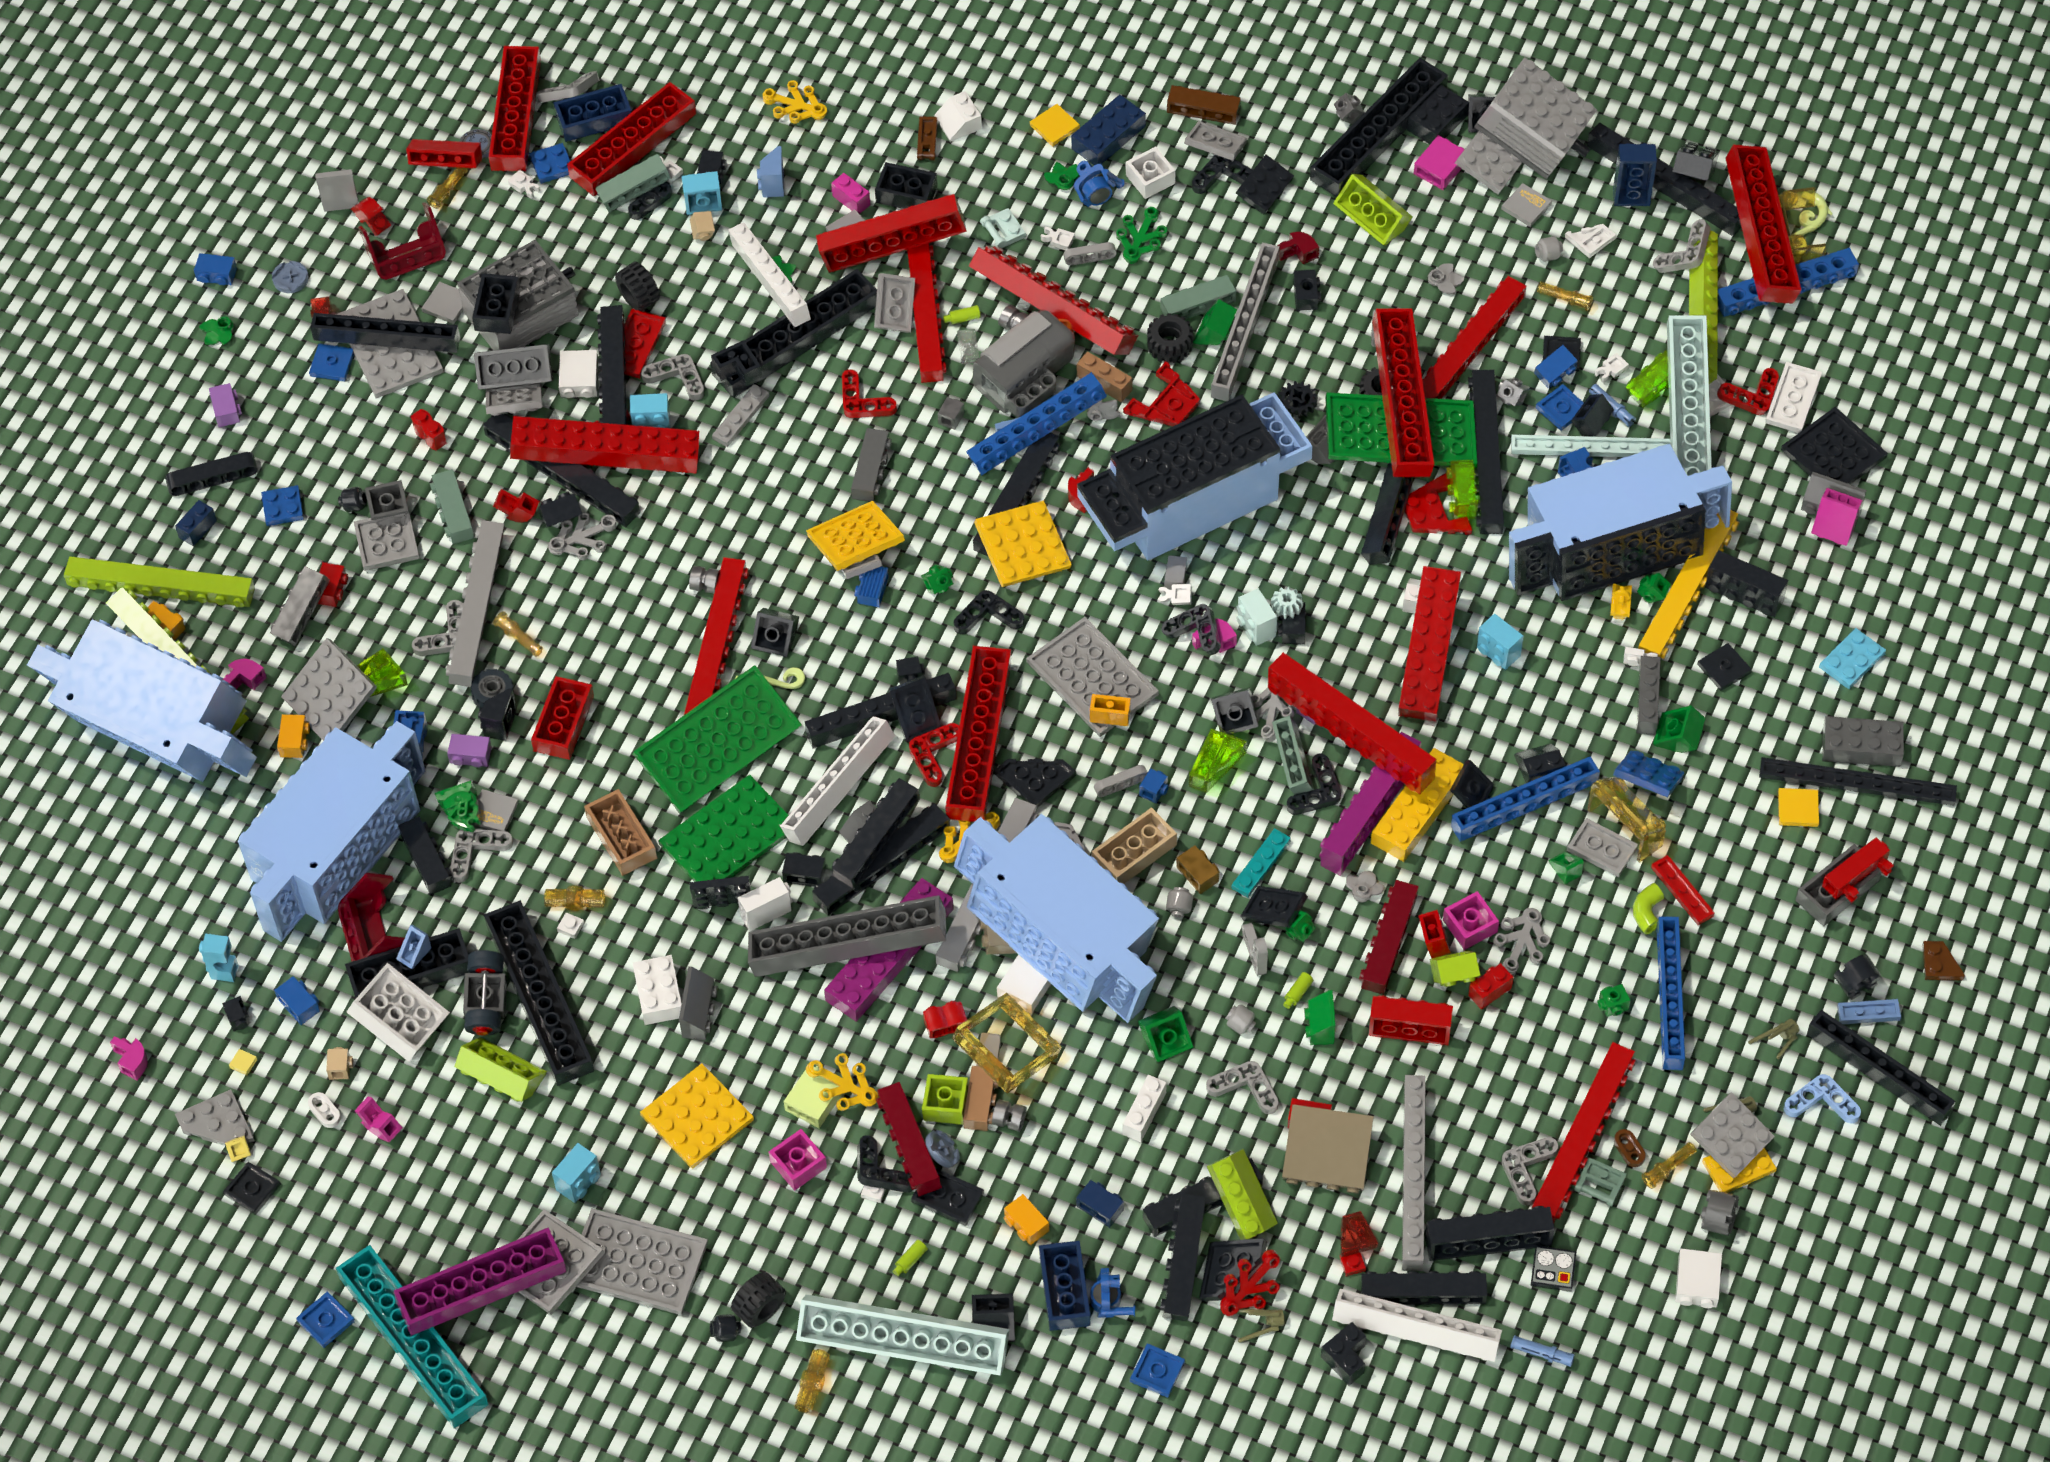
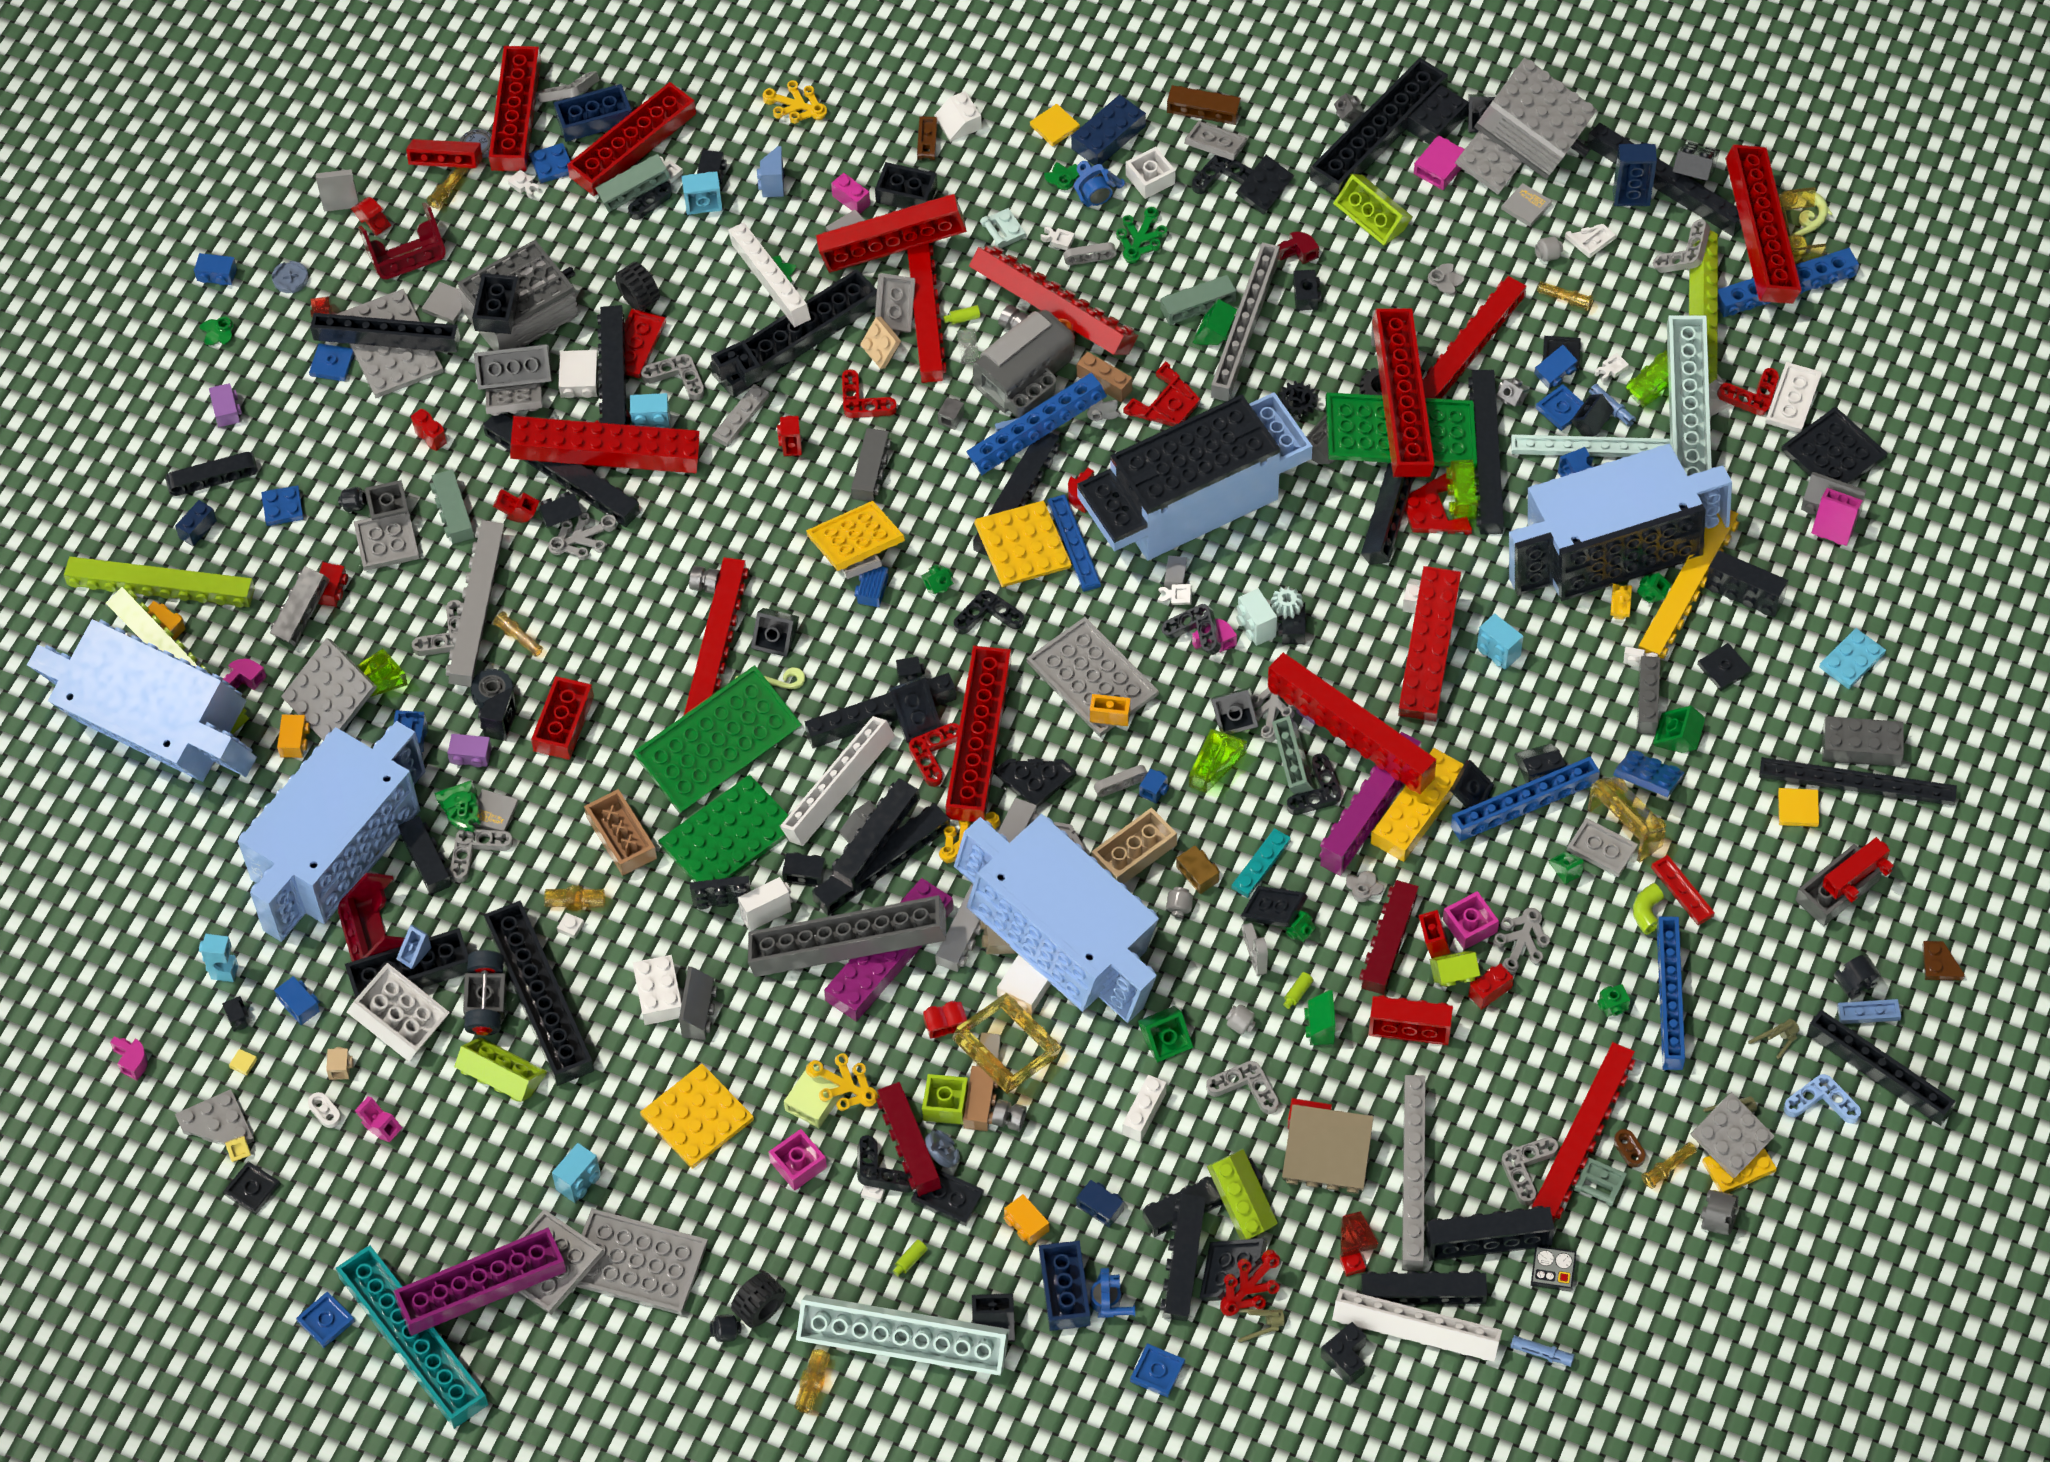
(702, 225): tan brick -> none
(789, 435): none -> red brick
(880, 342): none -> tan plate
(1074, 543): none -> blue tile
(1170, 326): black tyre -> none
(1698, 1278): white brick -> none

